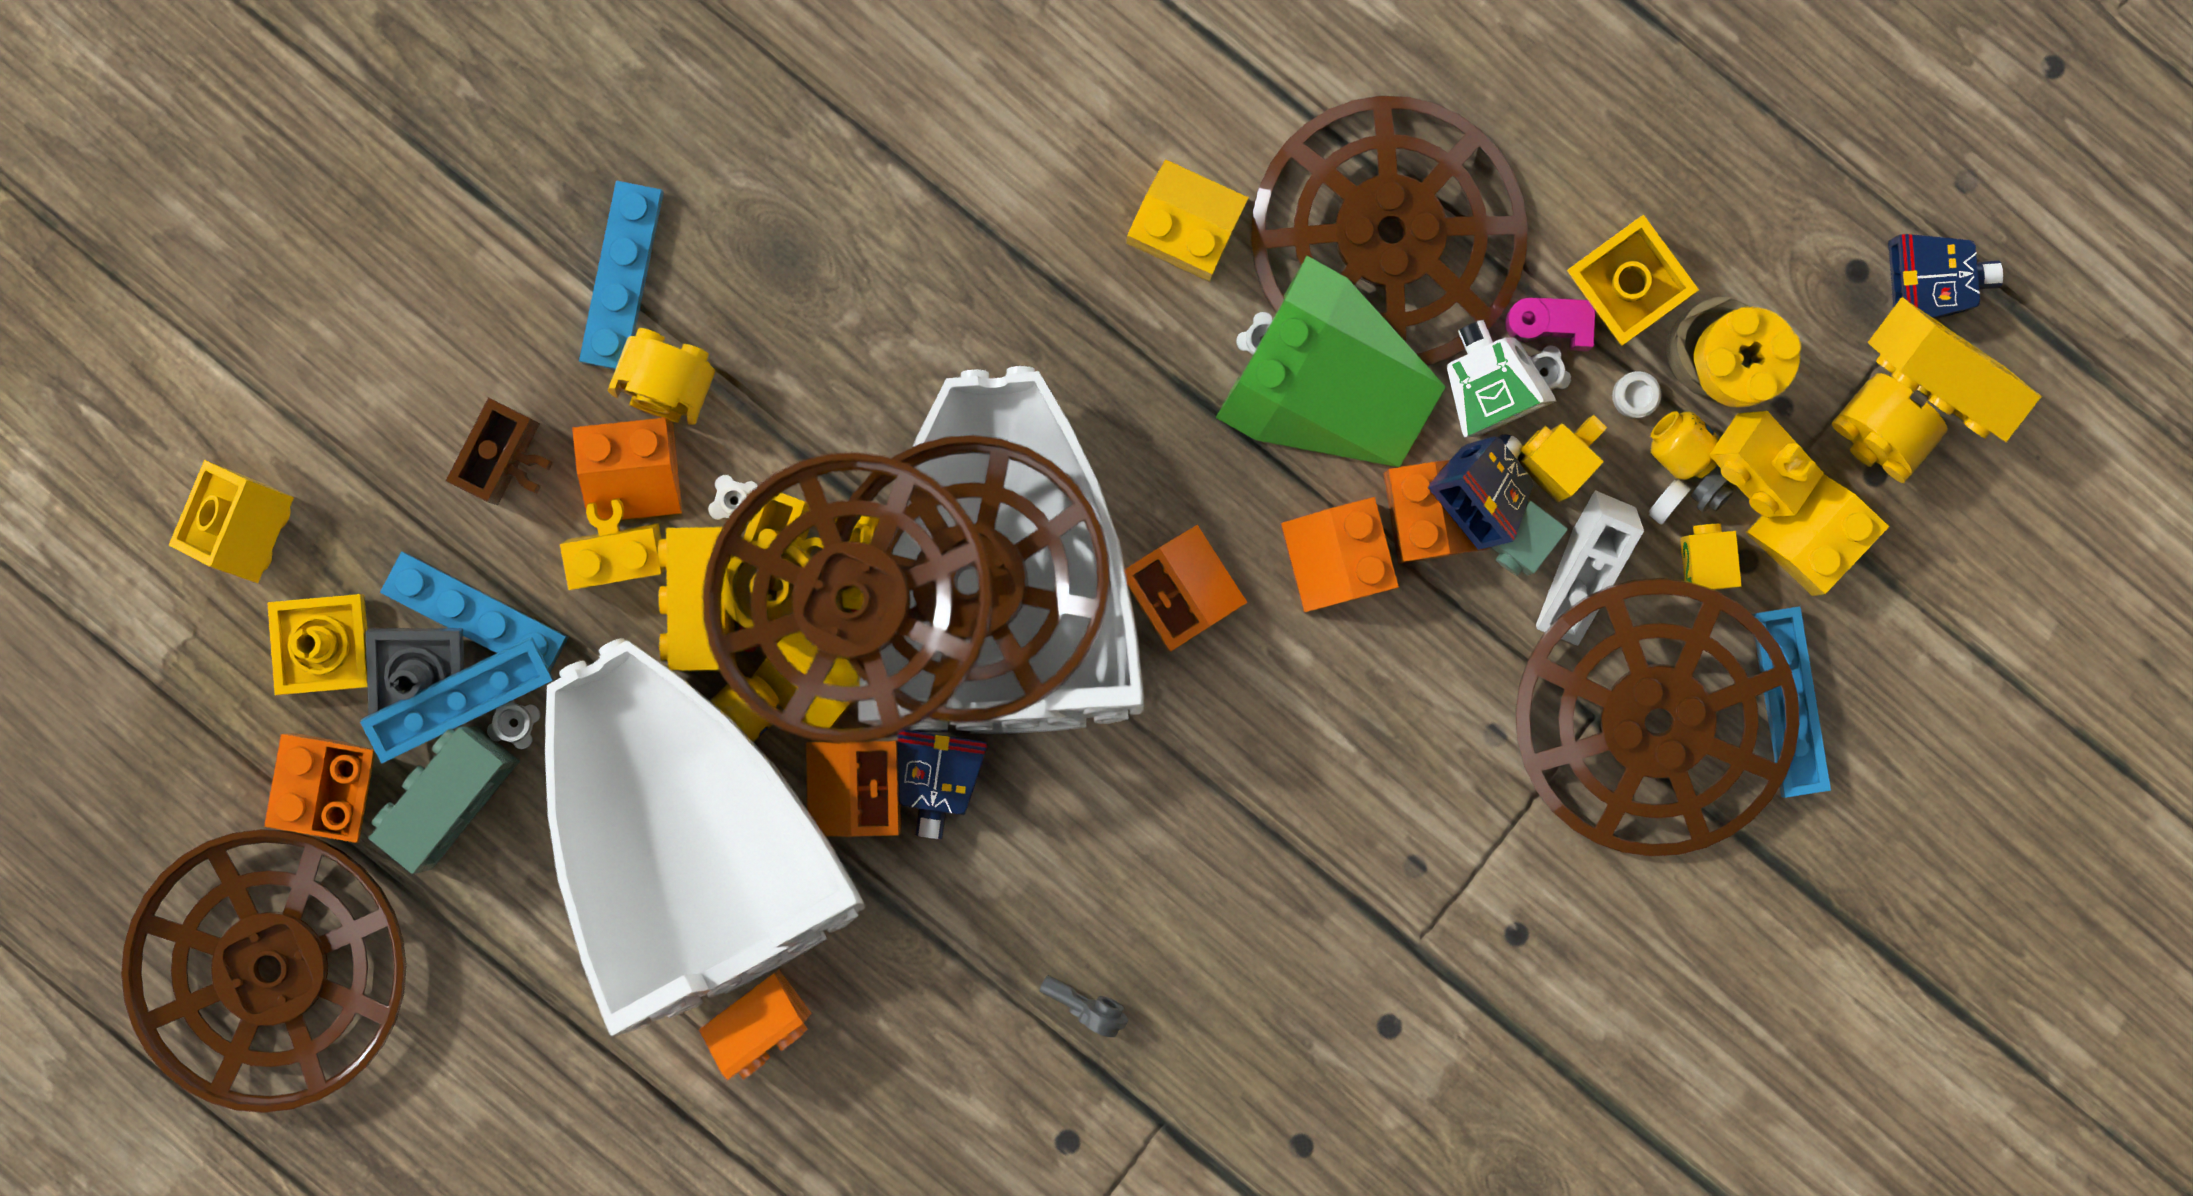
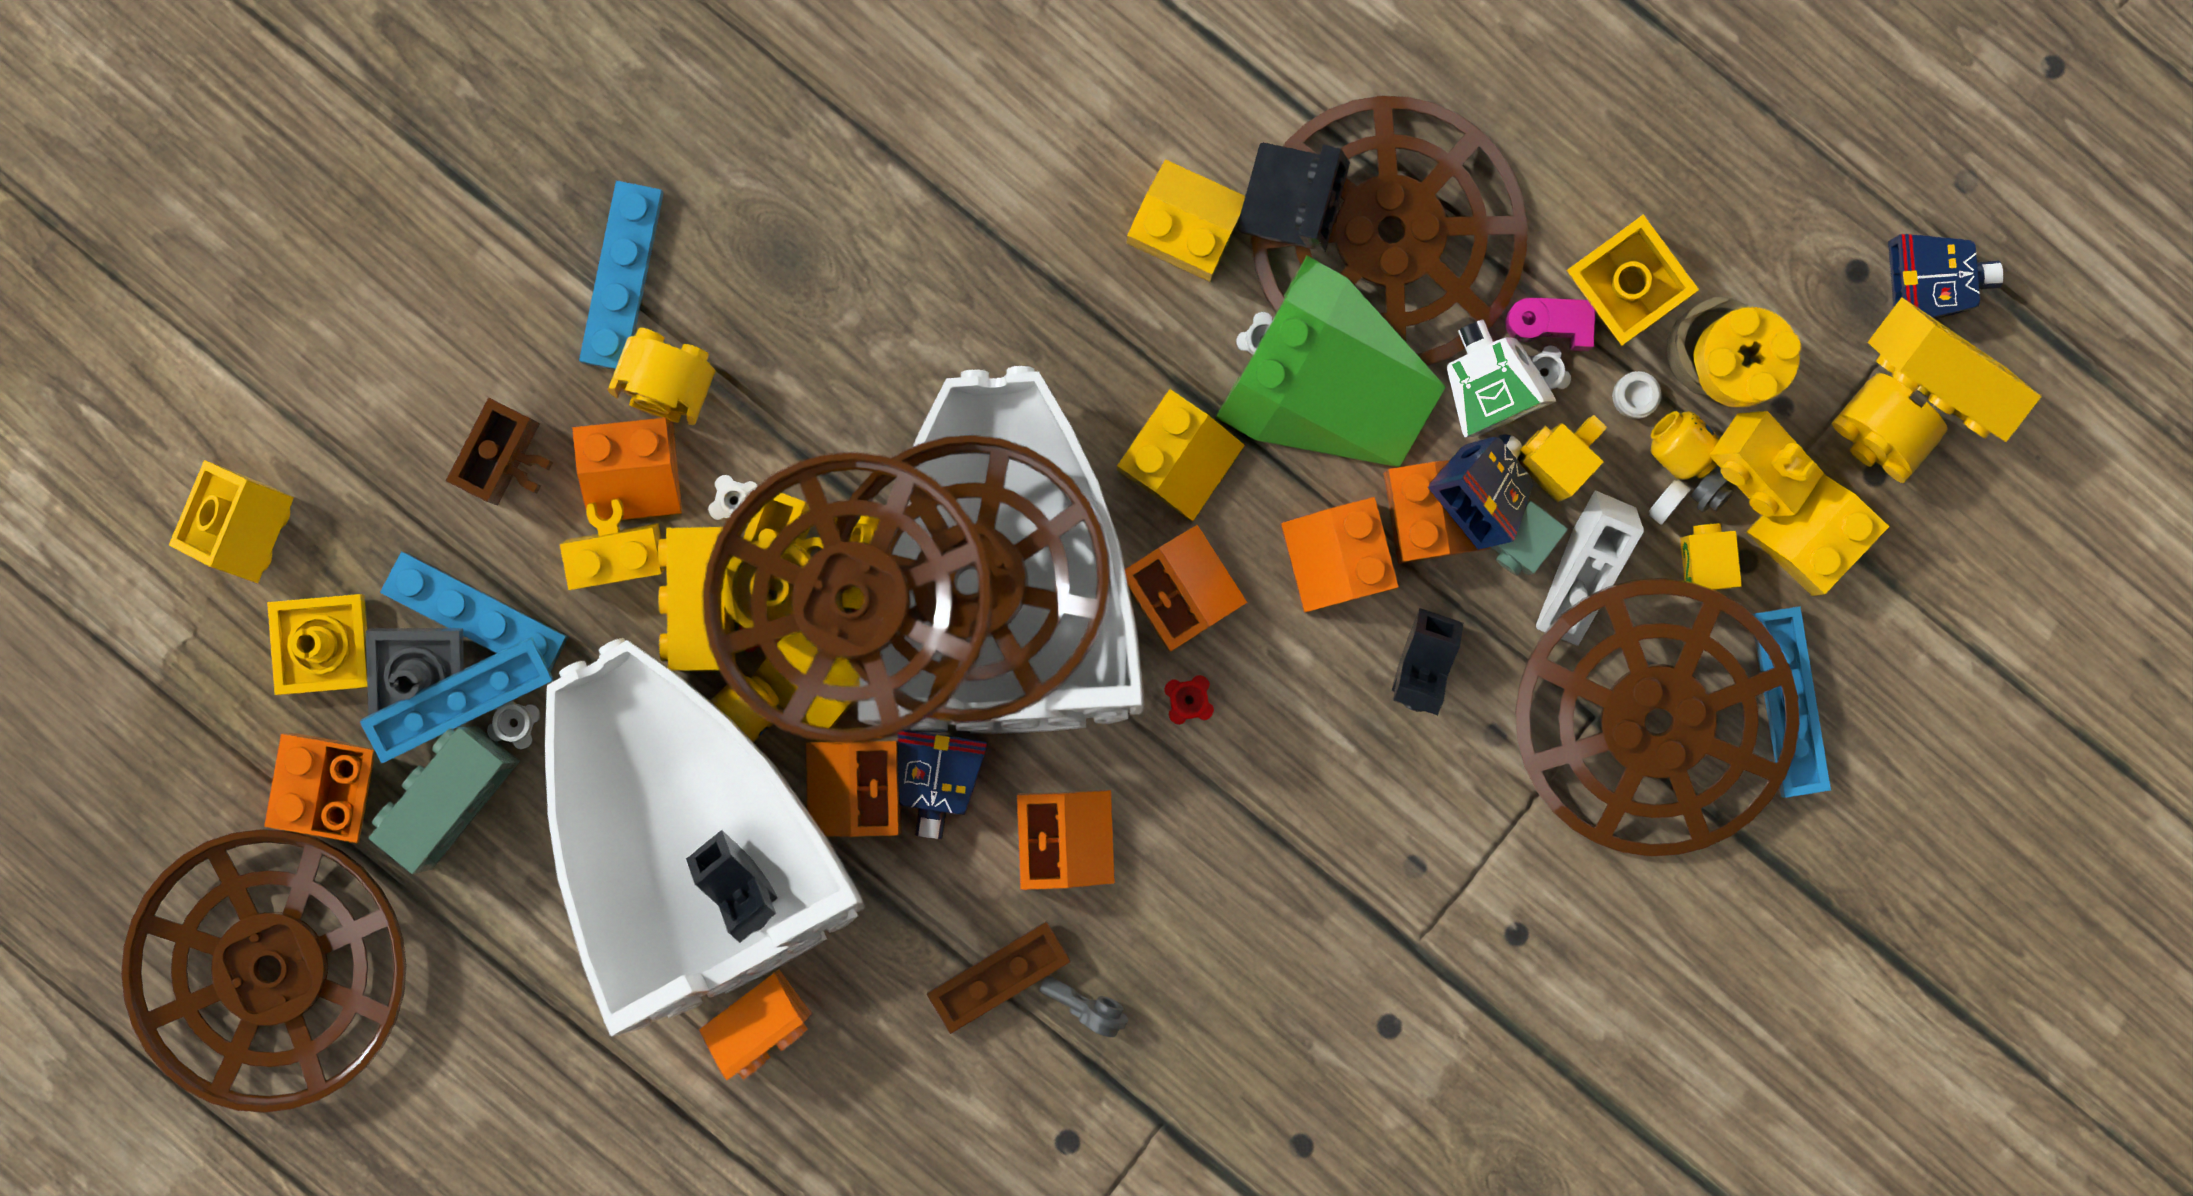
(734, 884): none -> black brick
(998, 977): none -> reddish brown plate
(1065, 839): none -> orange slope
(1180, 455): none -> yellow slope
(1198, 690): none -> red plate
(1294, 195): none -> black bracket
(1427, 662): none -> black brick

